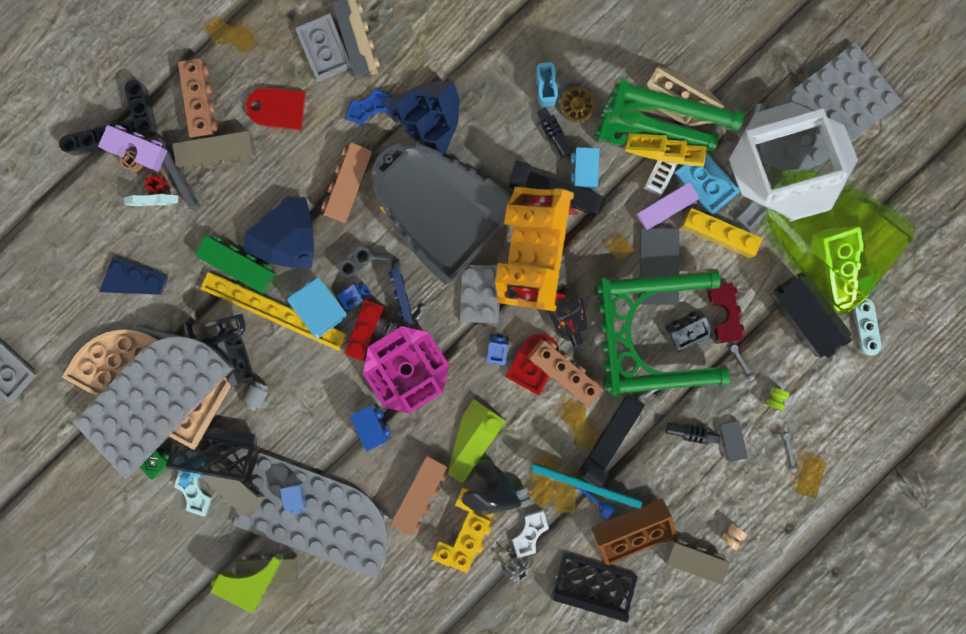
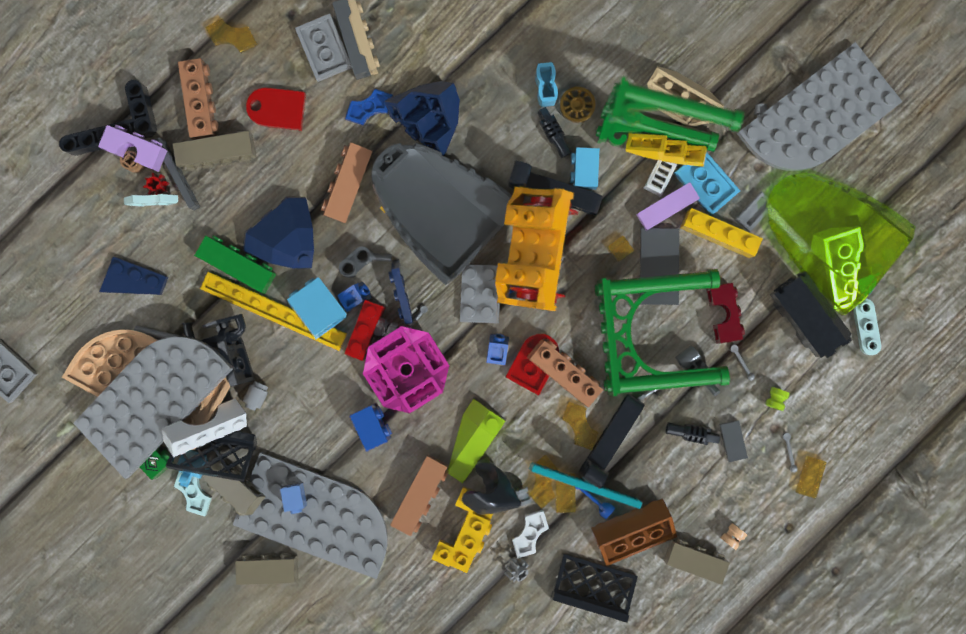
(183, 437): none -> white arch
(246, 589): lime arch -> none
(570, 320): black torso -> none
(689, 330): black bracket -> none
(691, 359): none -> dark grey beam
(803, 197): white hinge -> none

